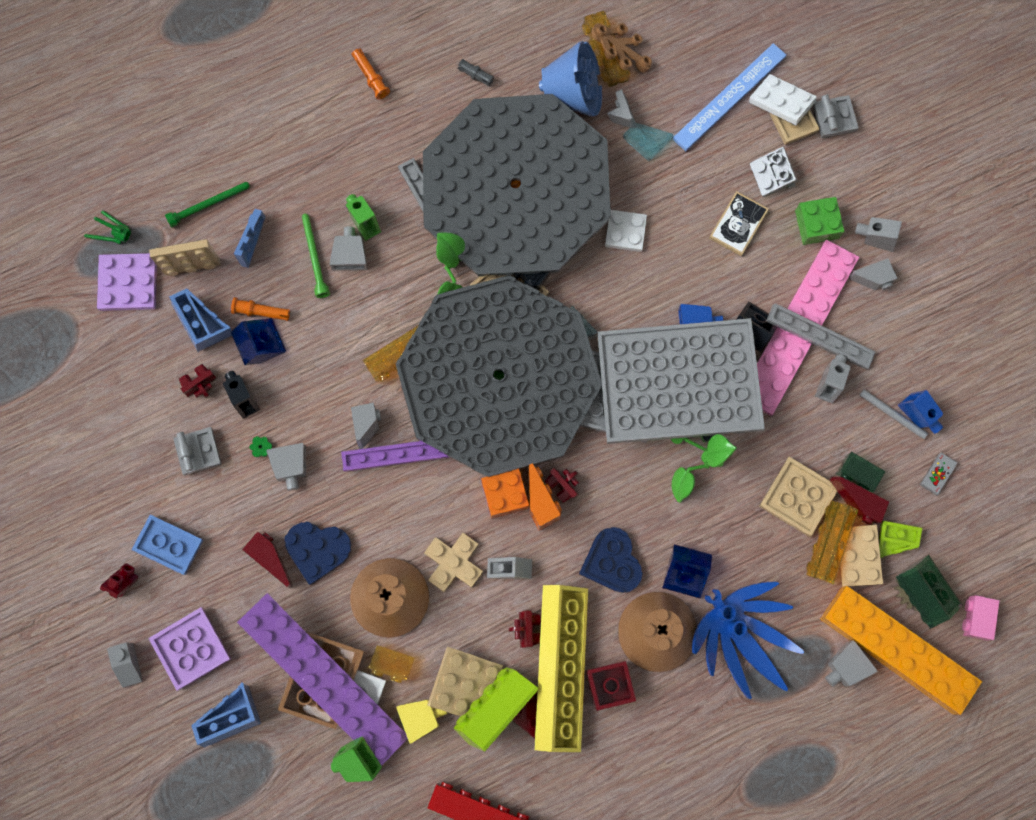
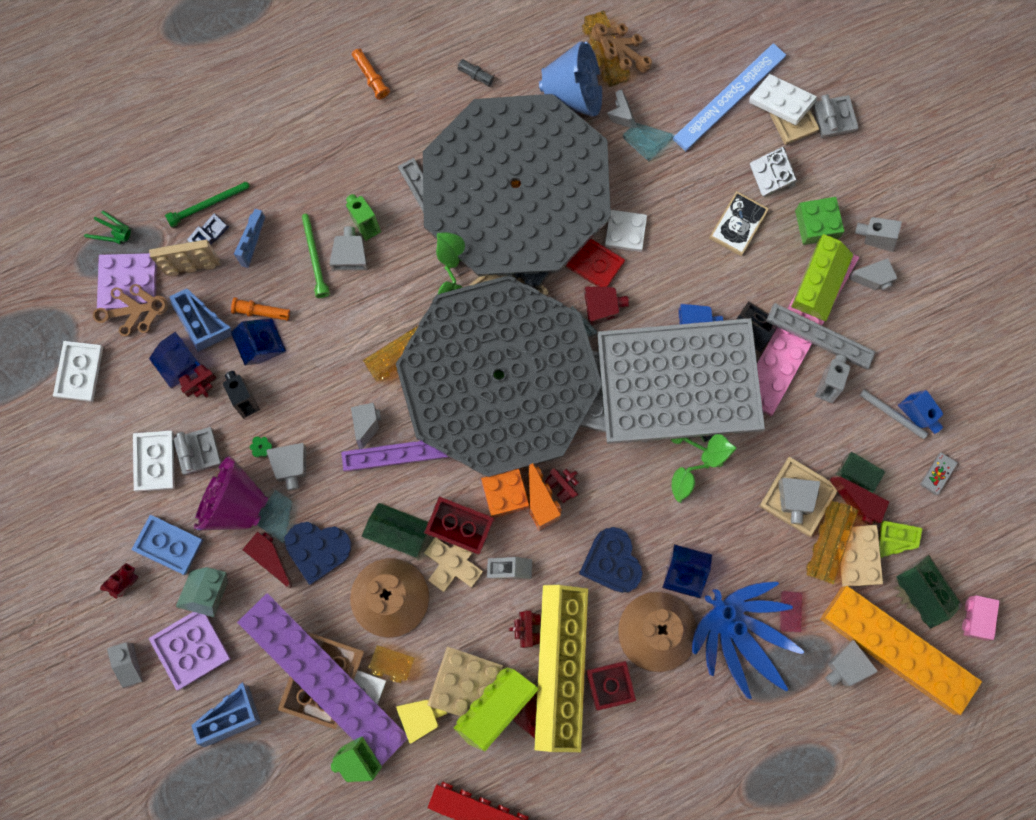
(78, 371): none -> white plate
(134, 309): none -> medium nougat plant
(153, 461): none -> white plate
(173, 359): none -> clear blue slope
(203, 591): none -> sand green slope
(210, 230): none -> slope
(230, 500): none -> magenta cone
(276, 516): none -> clear light blue wing
(396, 531): none -> clear green slope
(459, 525): none -> dark red slope
(596, 264): none -> red tile
(603, 304): none -> dark red torso
(791, 619): none -> clear pink plate
(798, 497): none -> light grey torso
(823, 278): none -> lime slope

